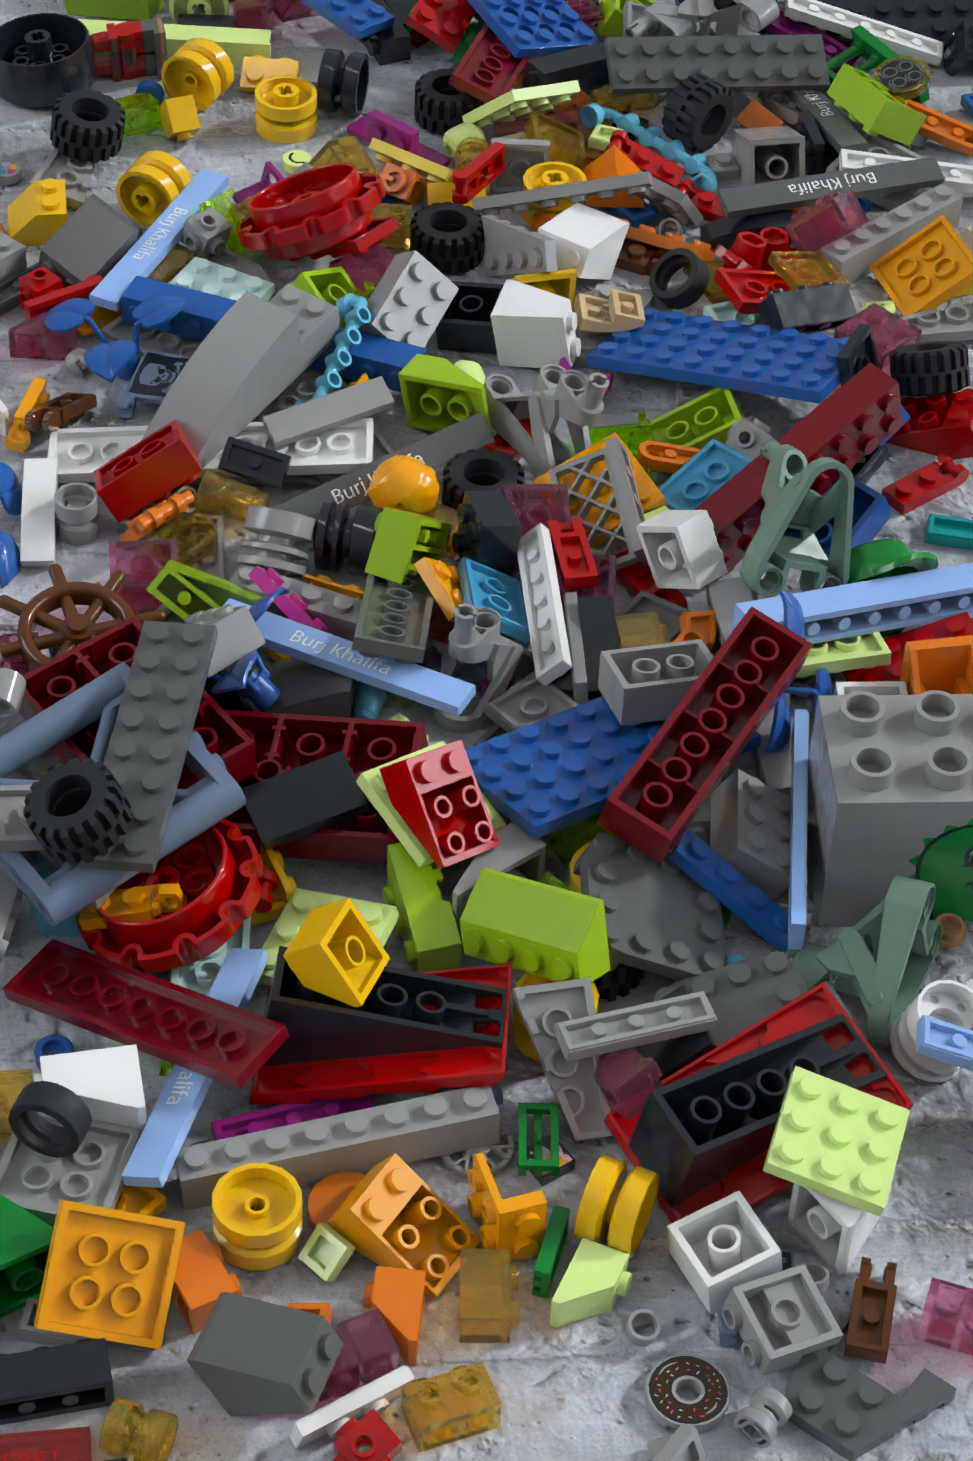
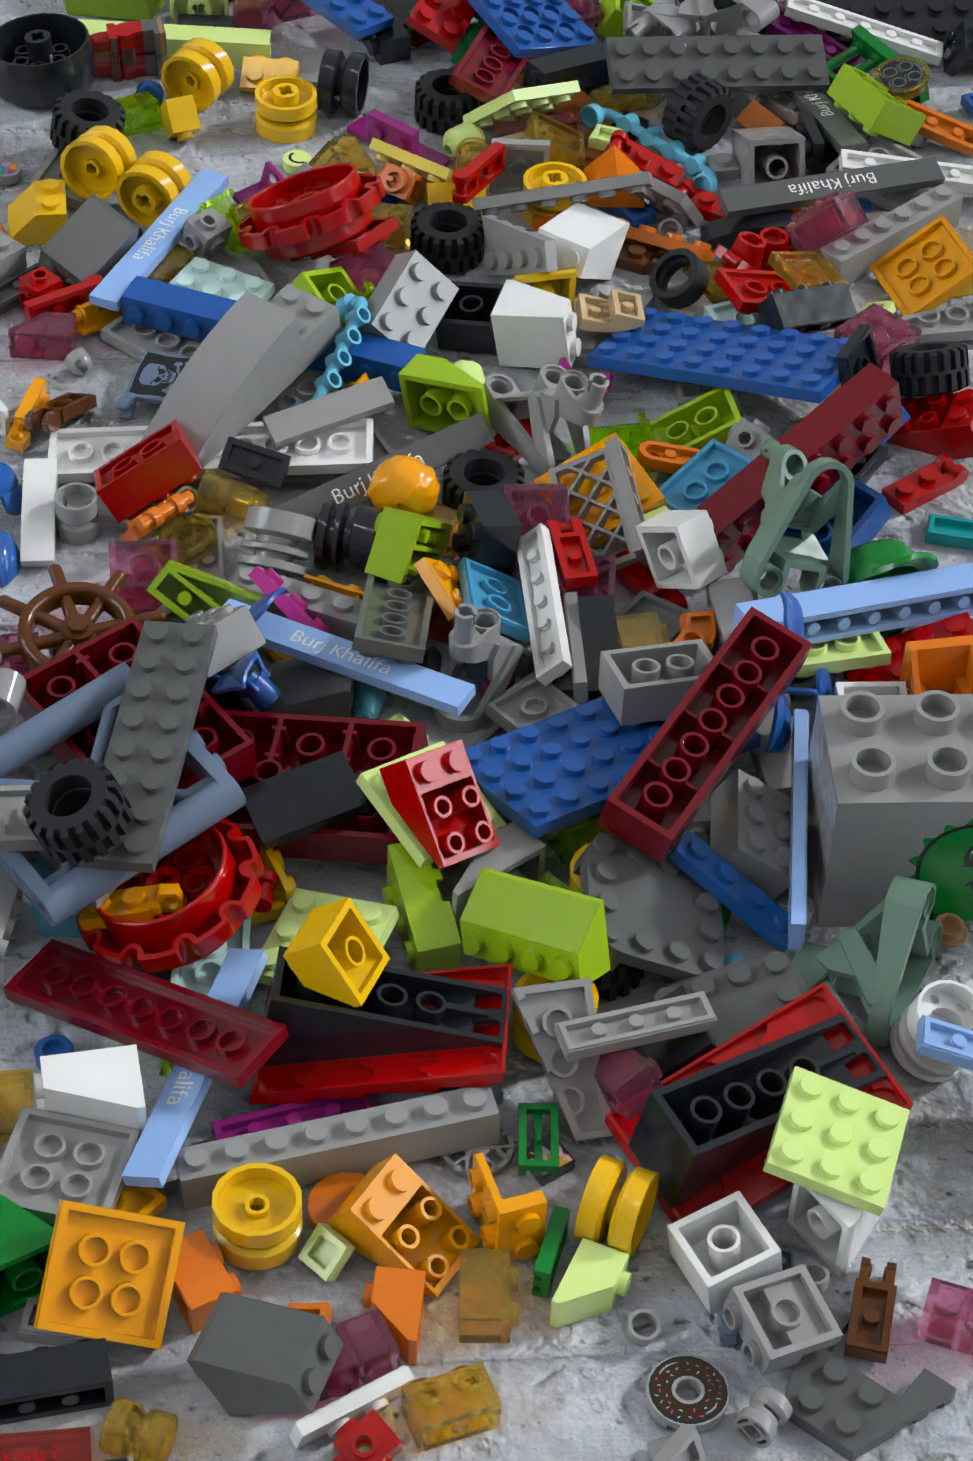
(61, 1105): black tyre -> none
(96, 161): none -> yellow wheel
(118, 356): blue plant -> none

